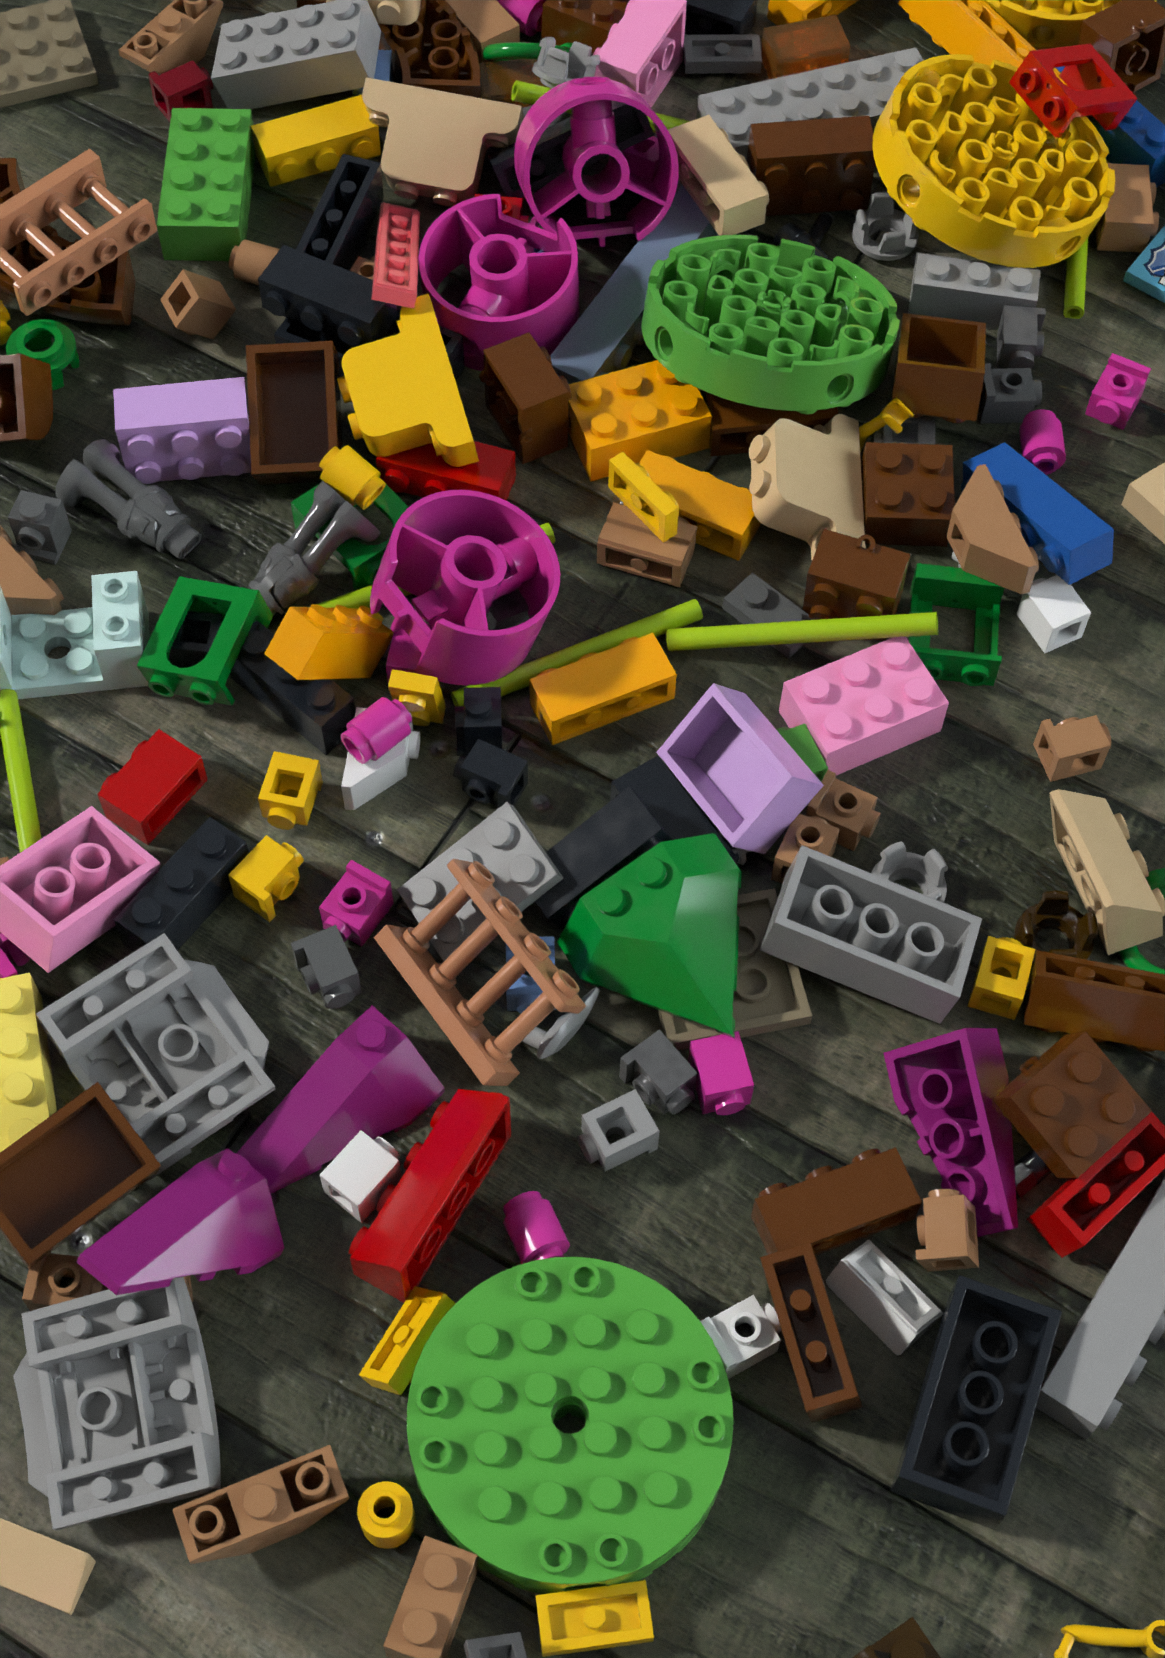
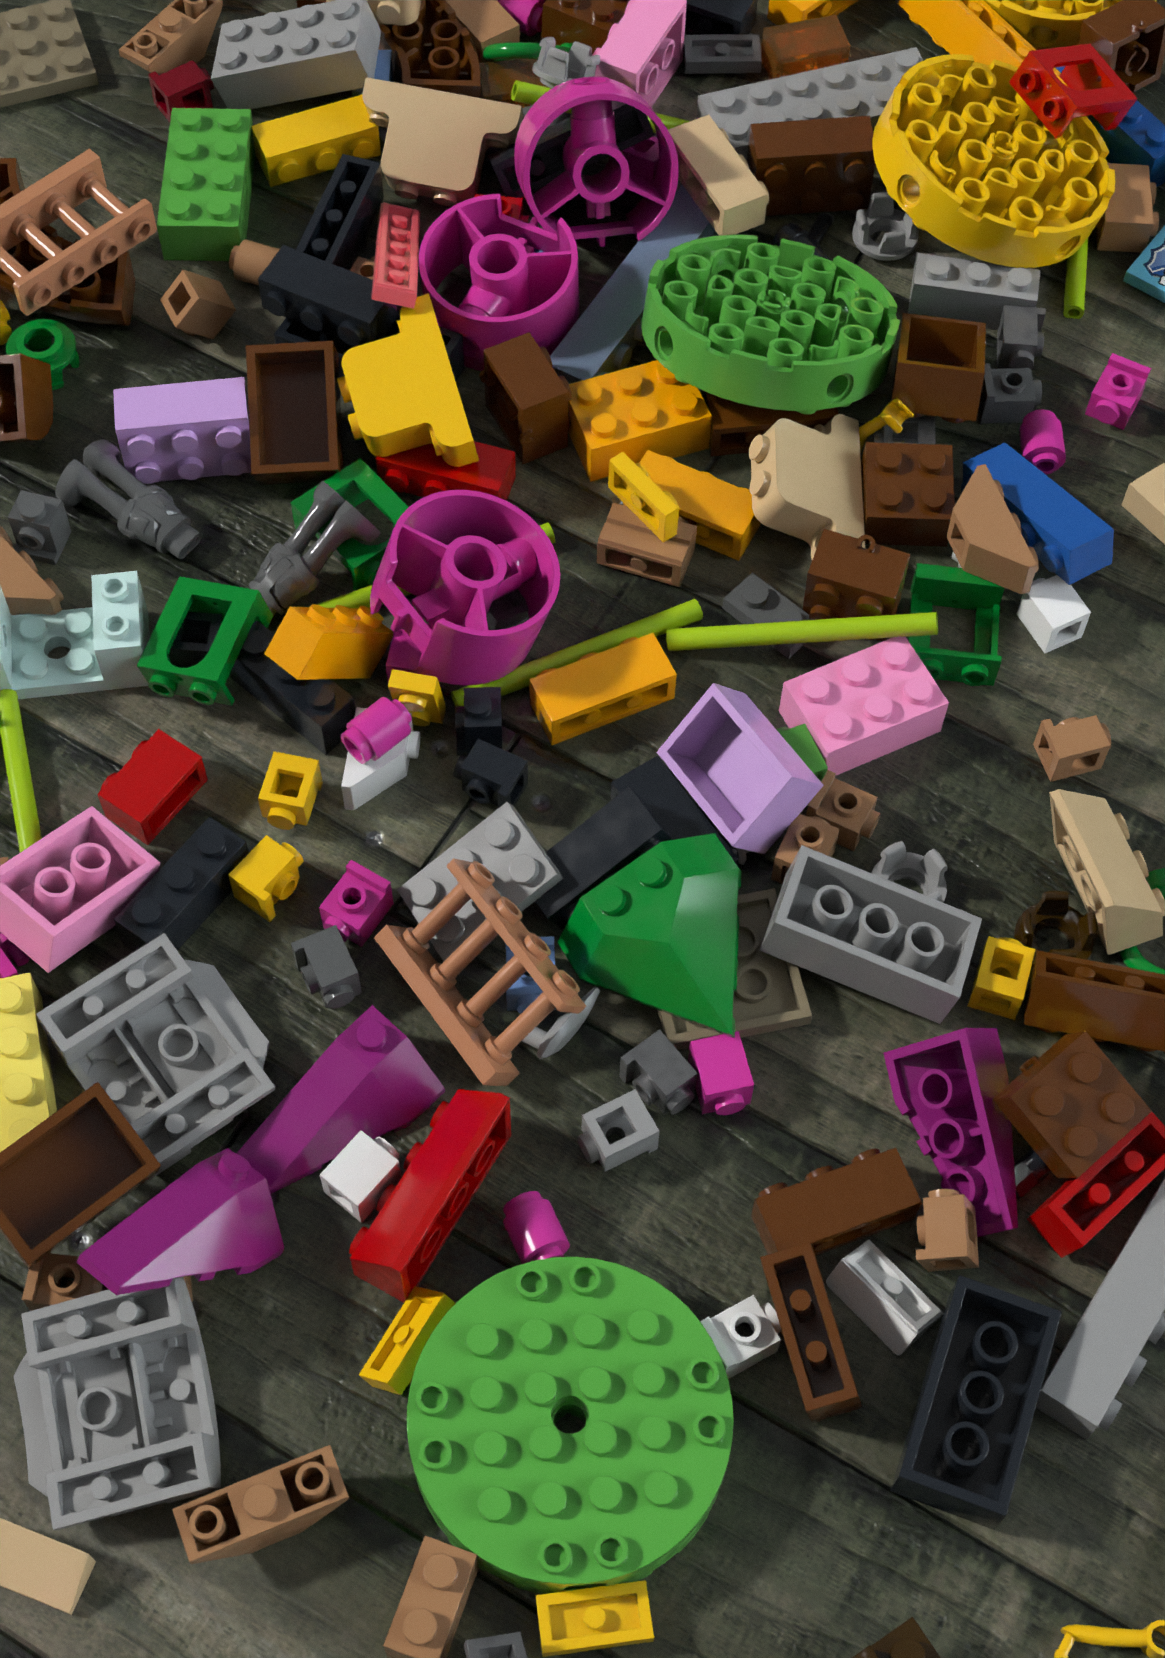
(351, 476): yellow brick -> none
(389, 1531): yellow brick -> none

